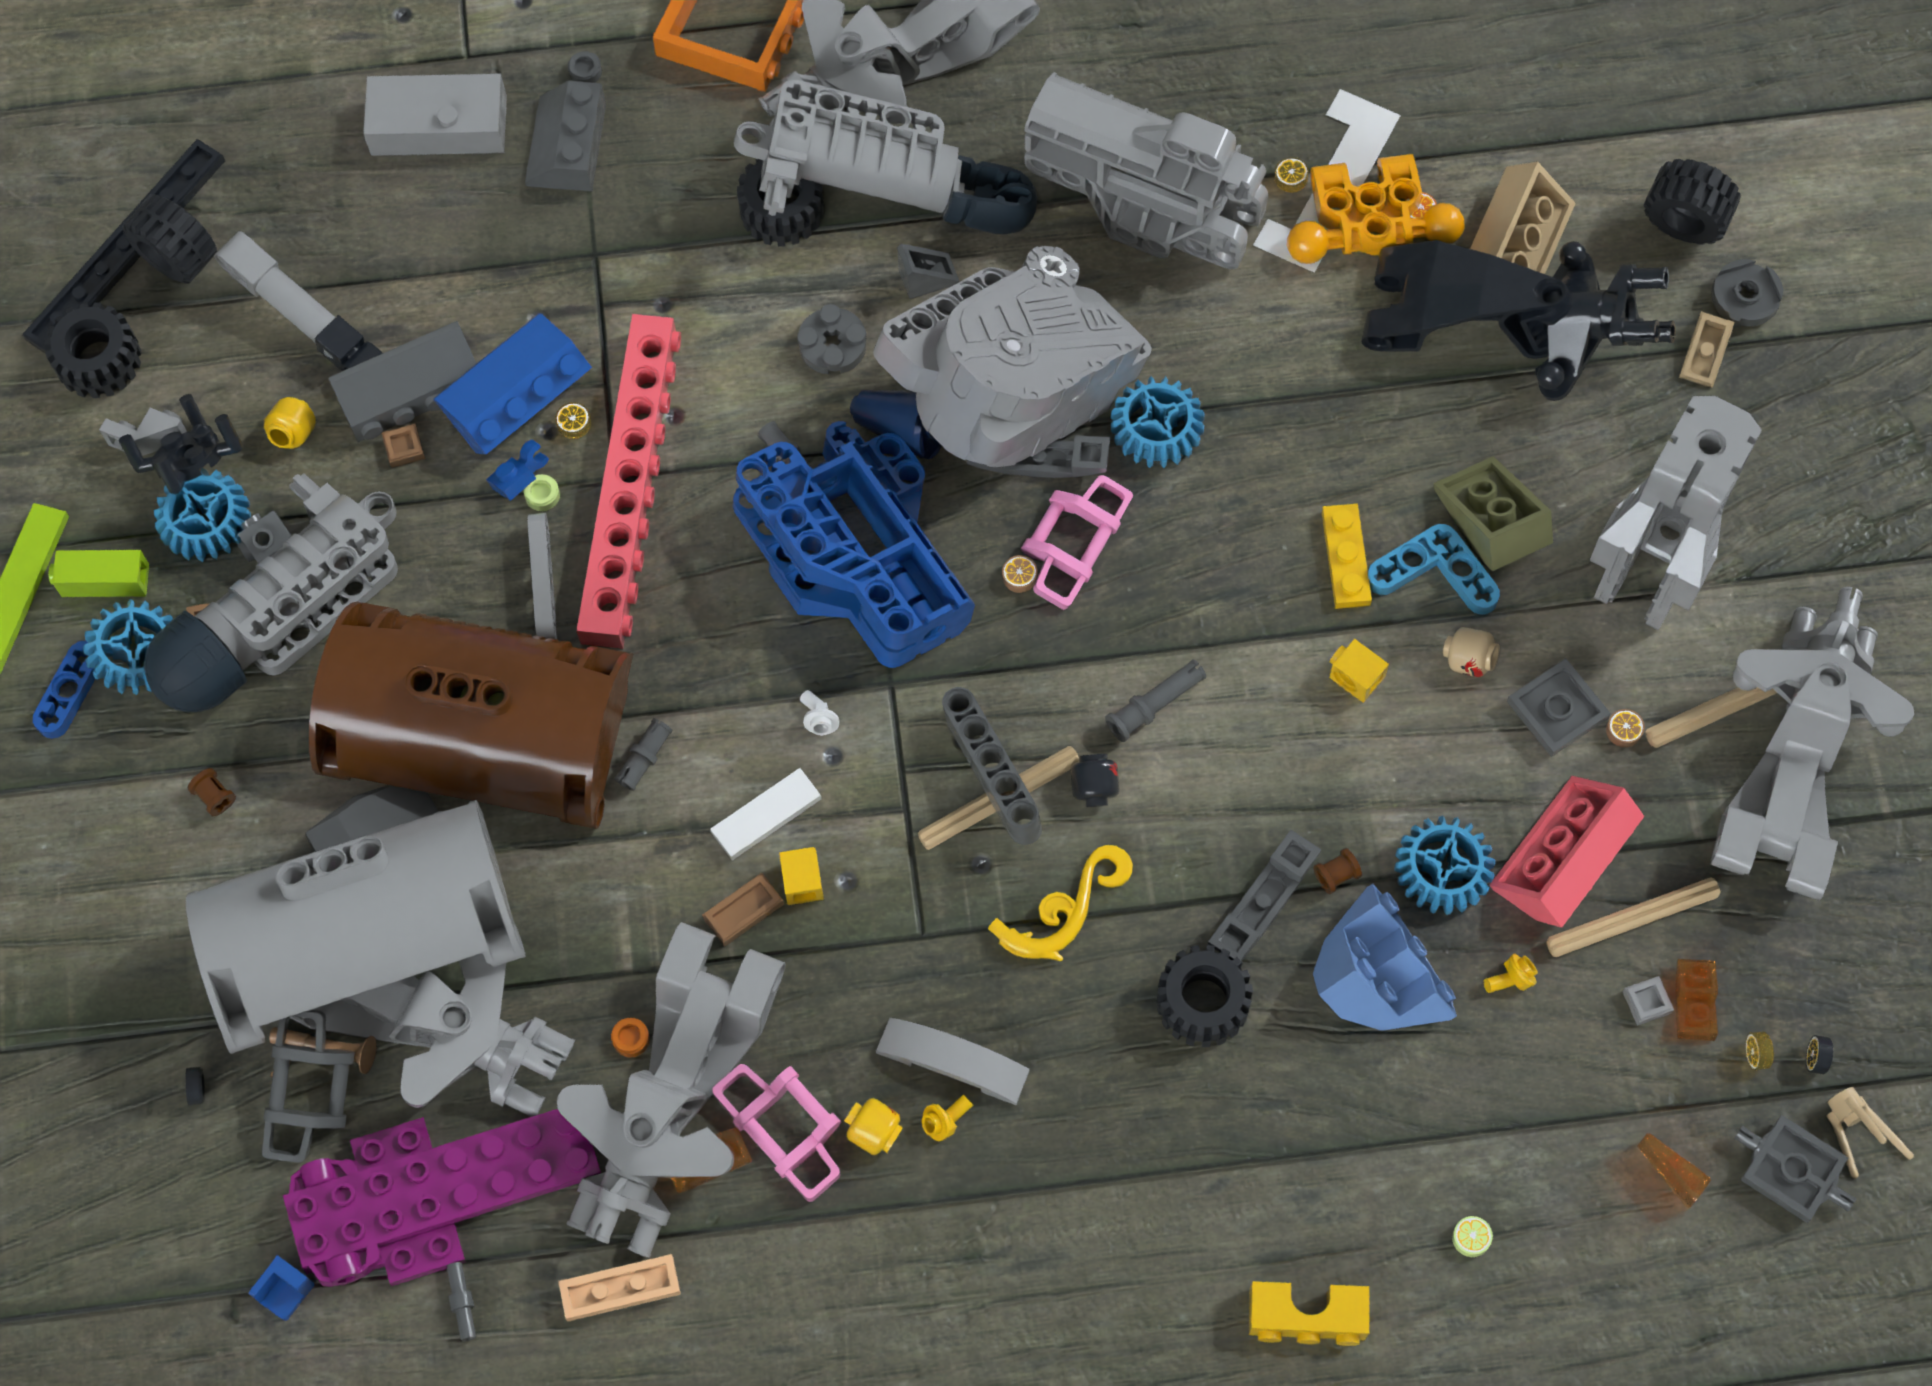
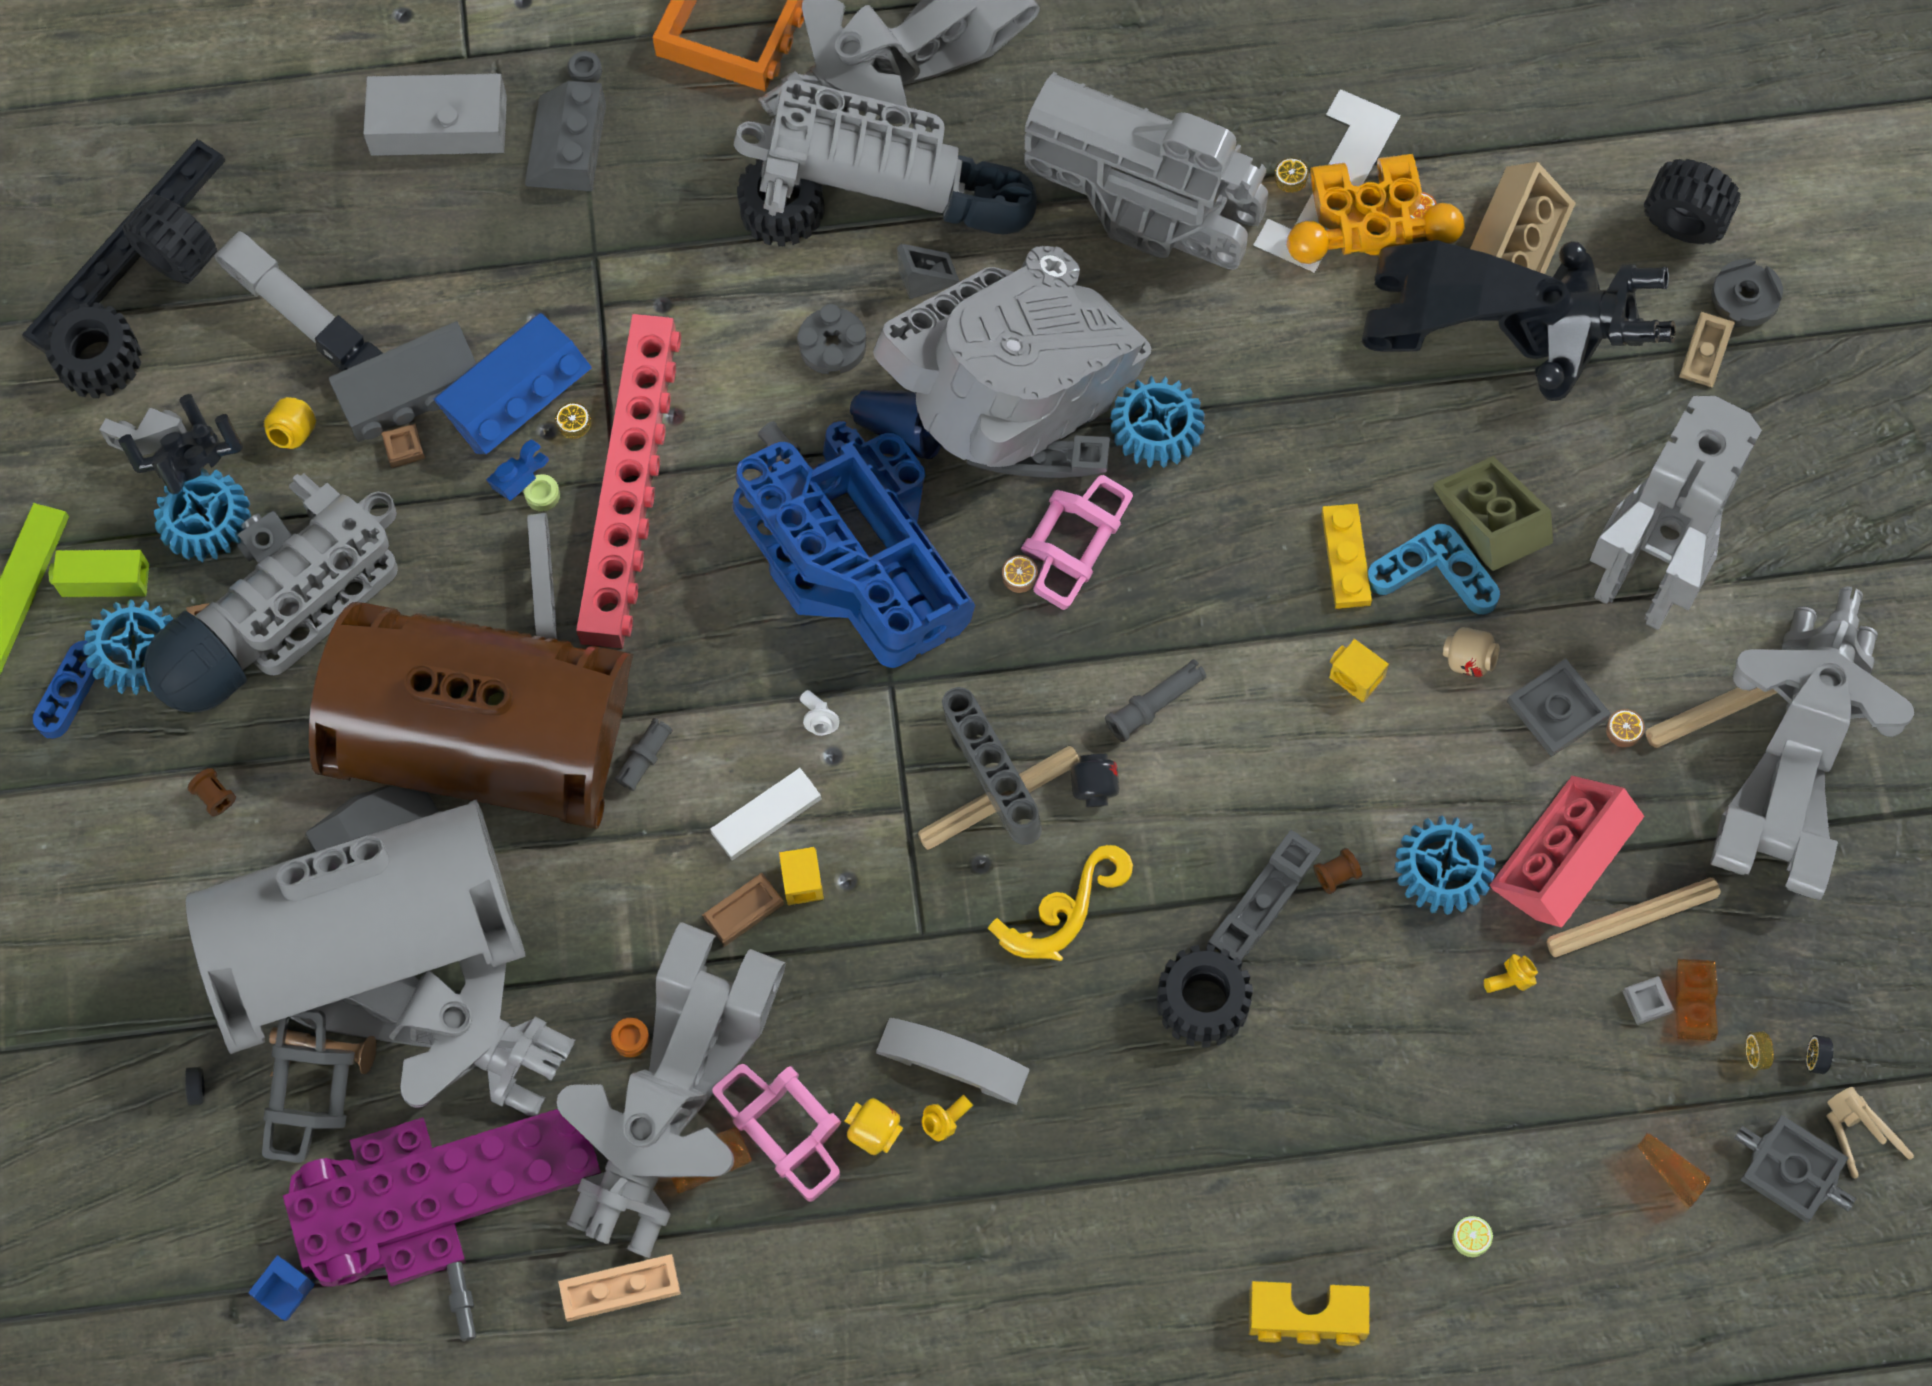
(1378, 970): medium blue brick -> none

